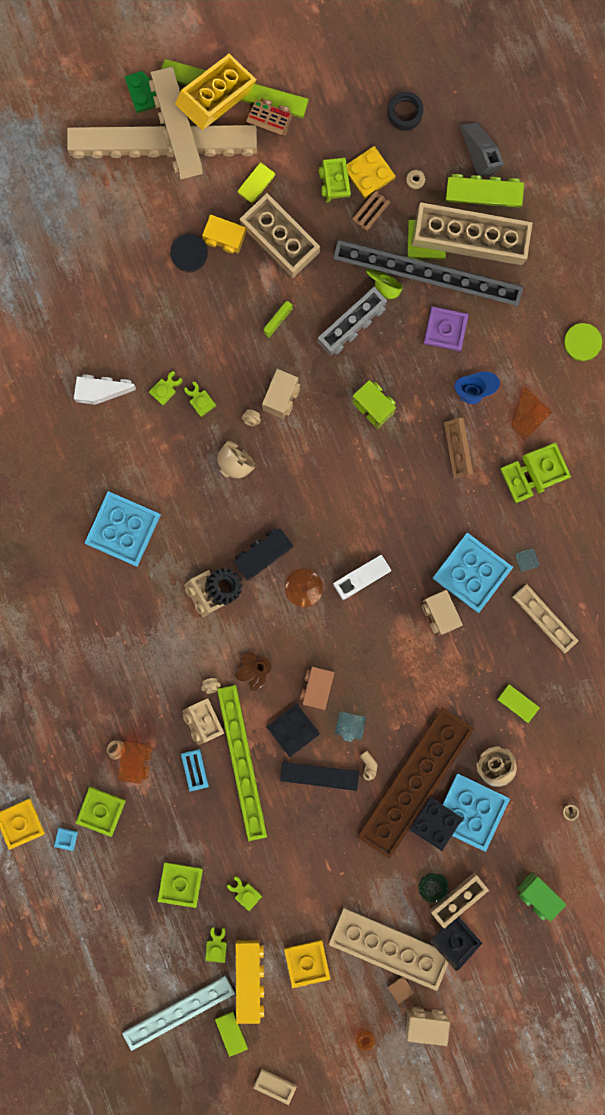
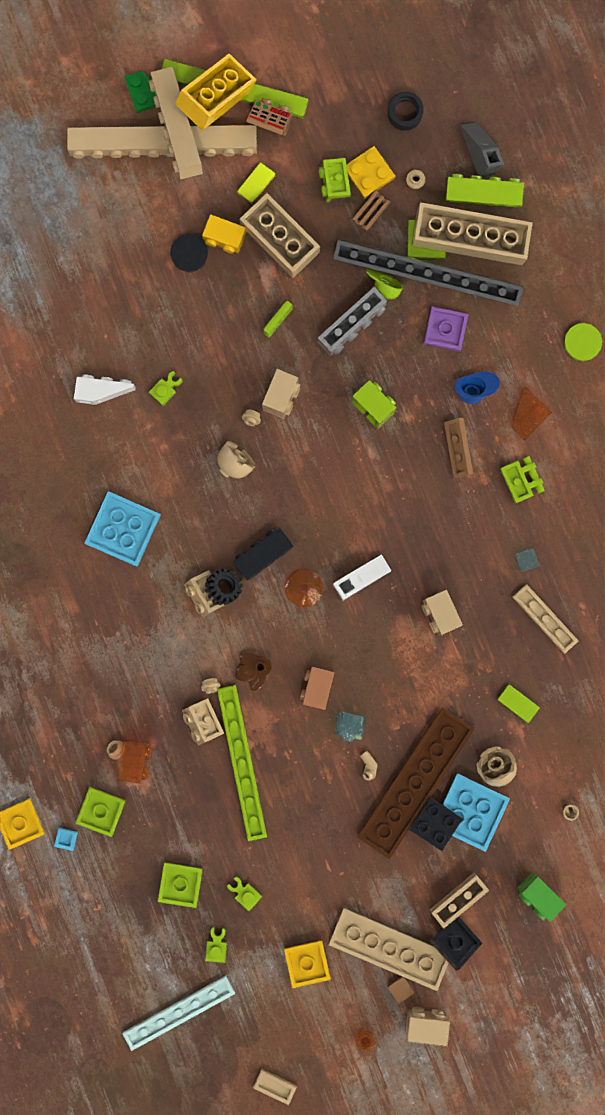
(201, 401): lime plate -> none
(202, 769): medium azure tile -> none
(231, 1034): lime tile -> none
(248, 981): yellow brick -> none
(293, 730): black plate -> none
(319, 776): black tile -> none
(433, 887): clear green hair -> none
(472, 573): medium azure plate -> none
(546, 466): lime tile -> none

